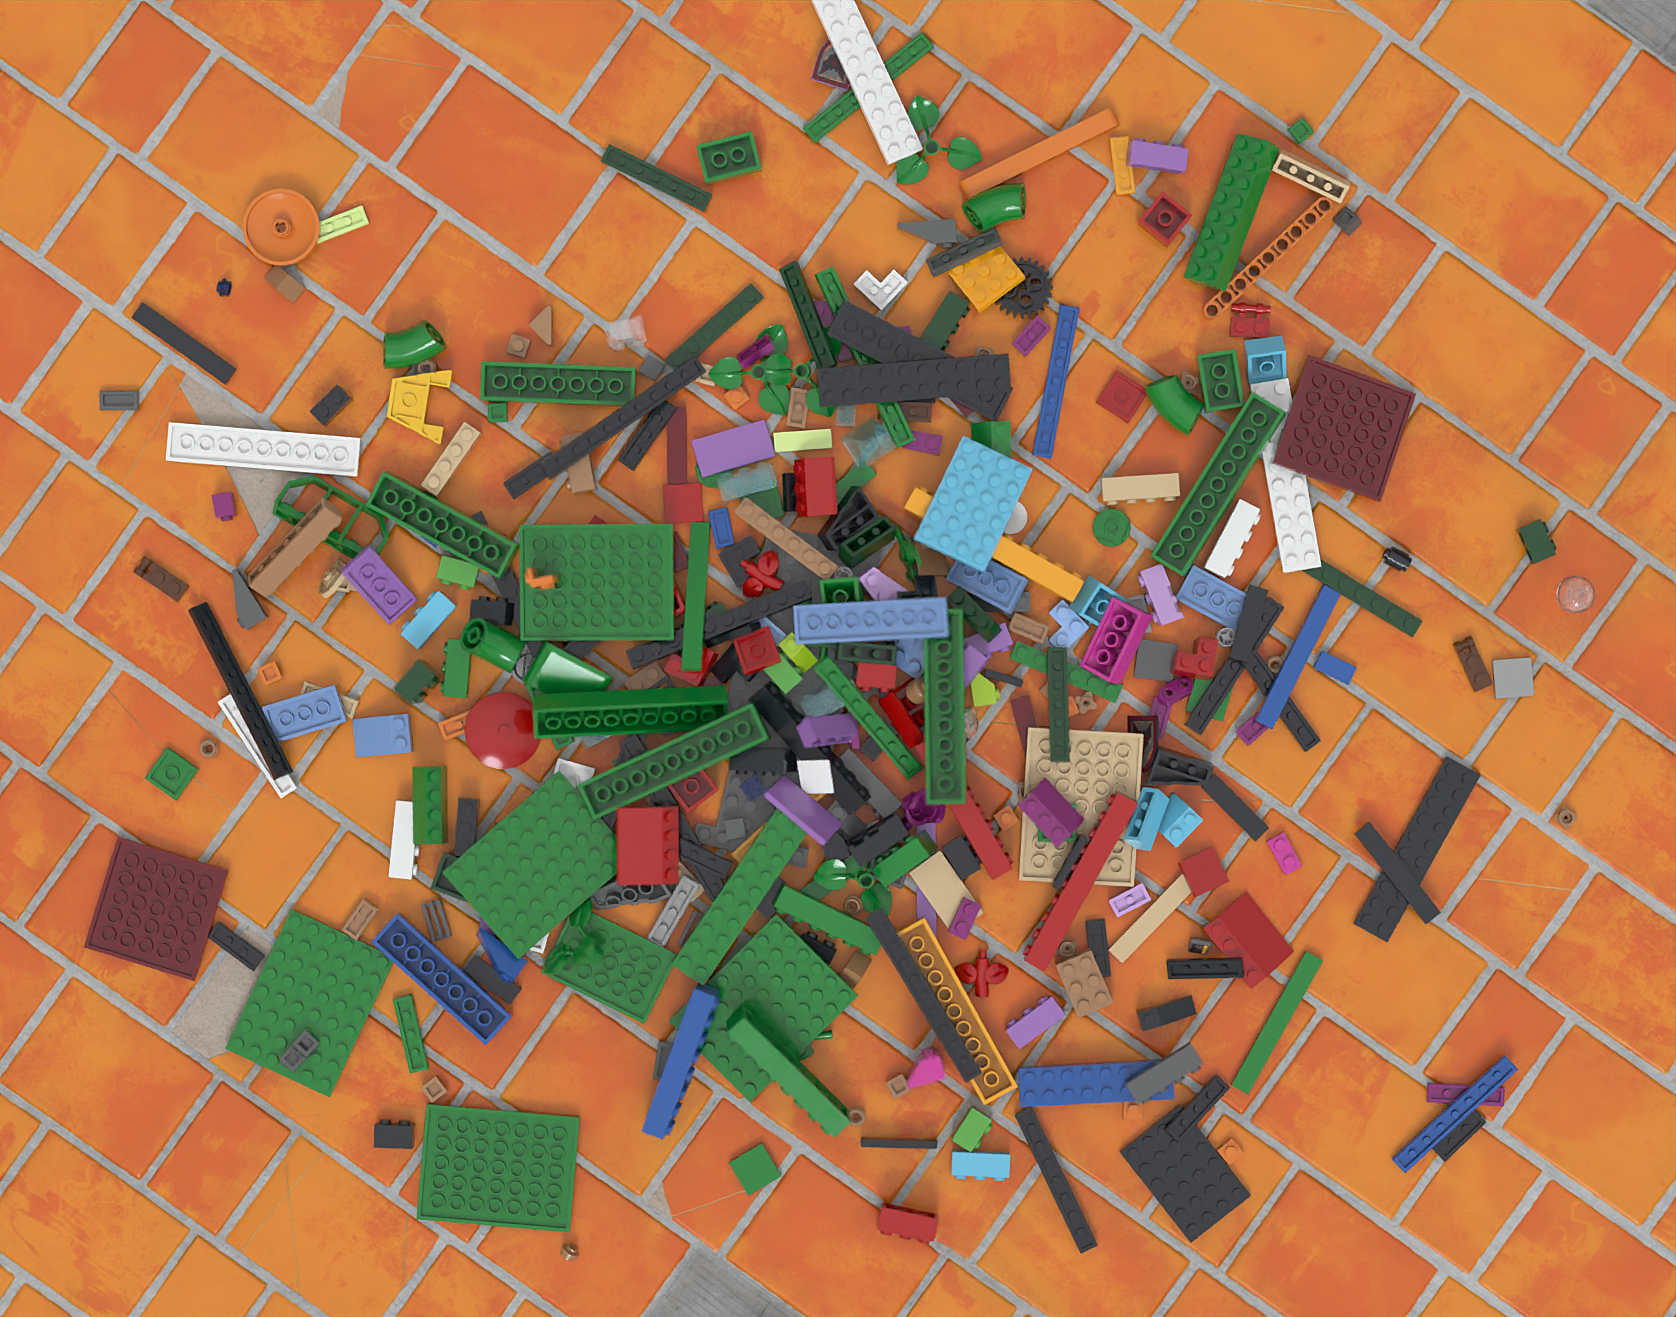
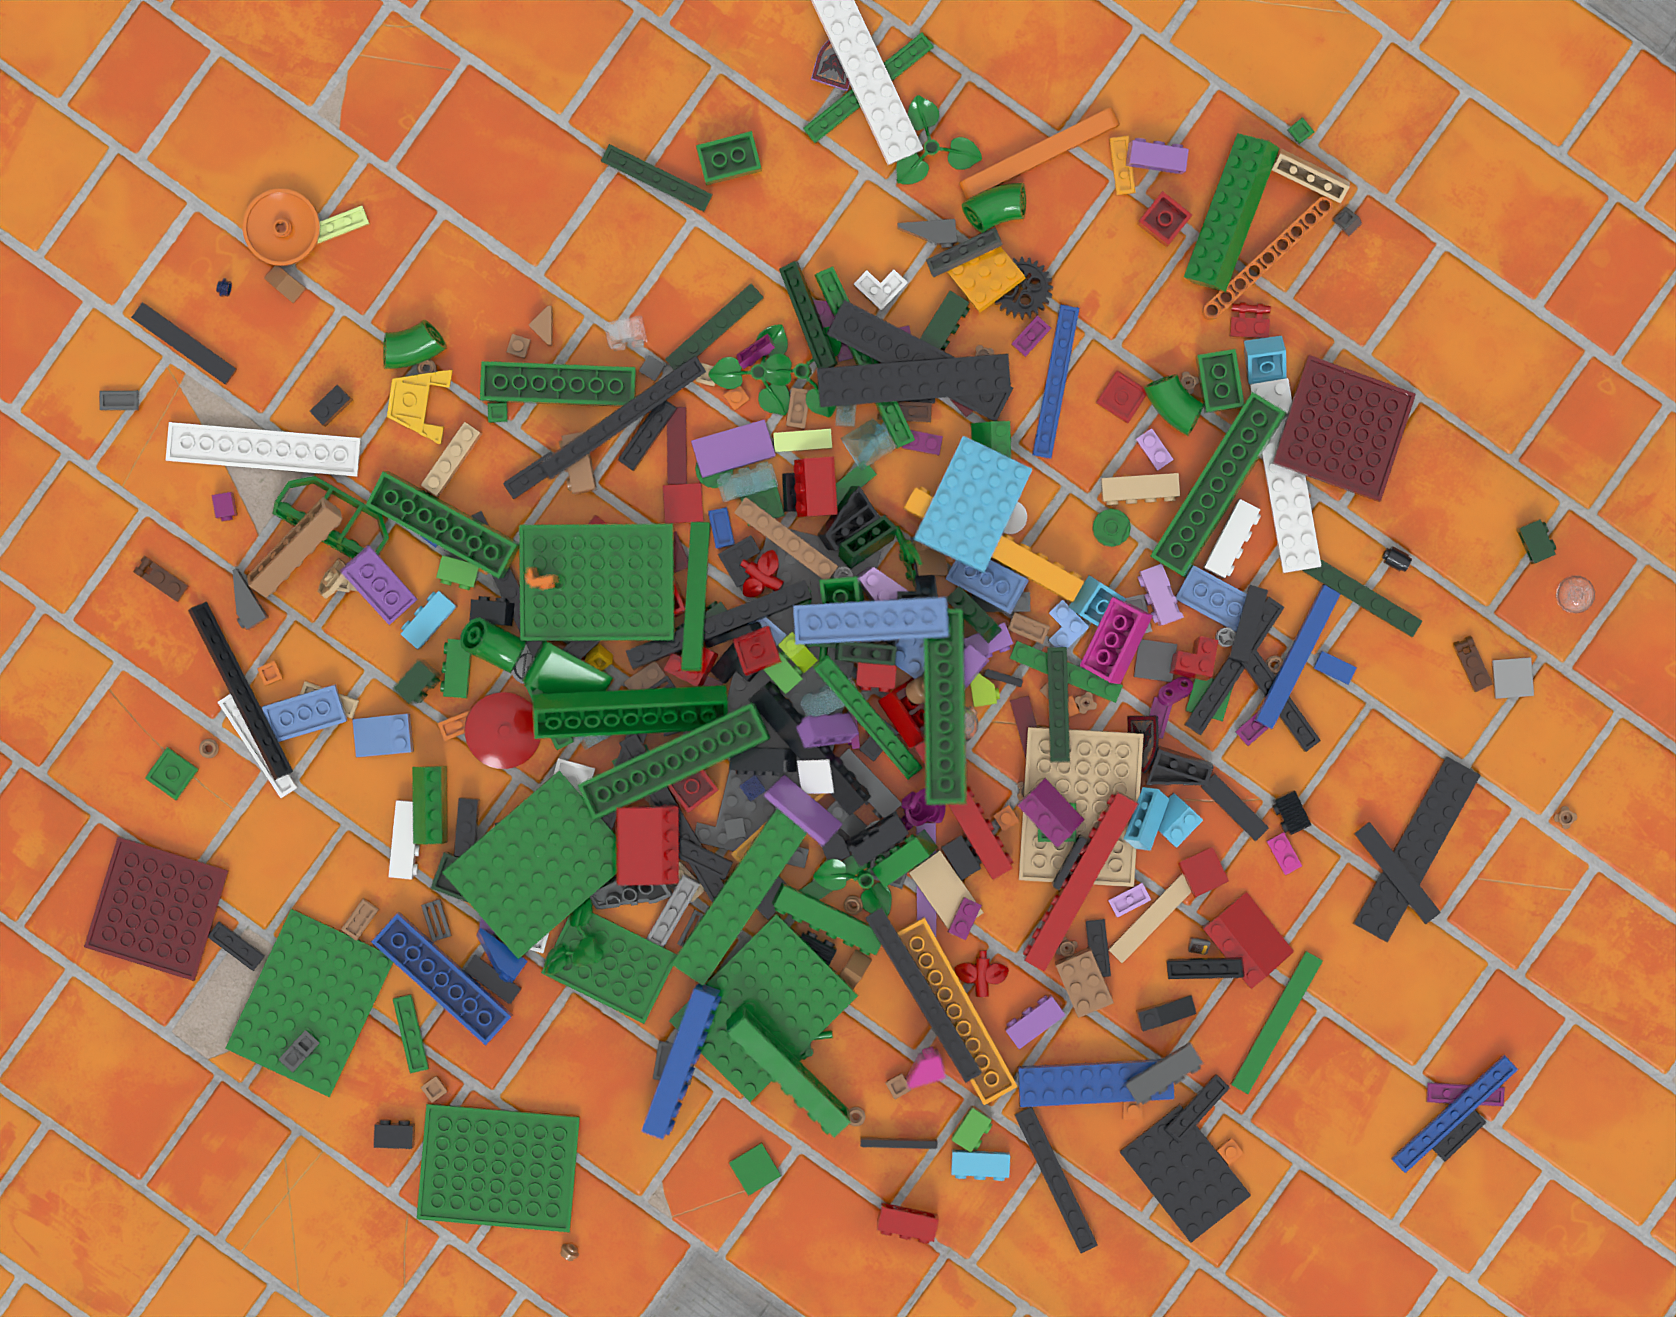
(599, 657): none -> yellow slope
(1154, 449): none -> lavender plate
(1291, 812): none -> black brick

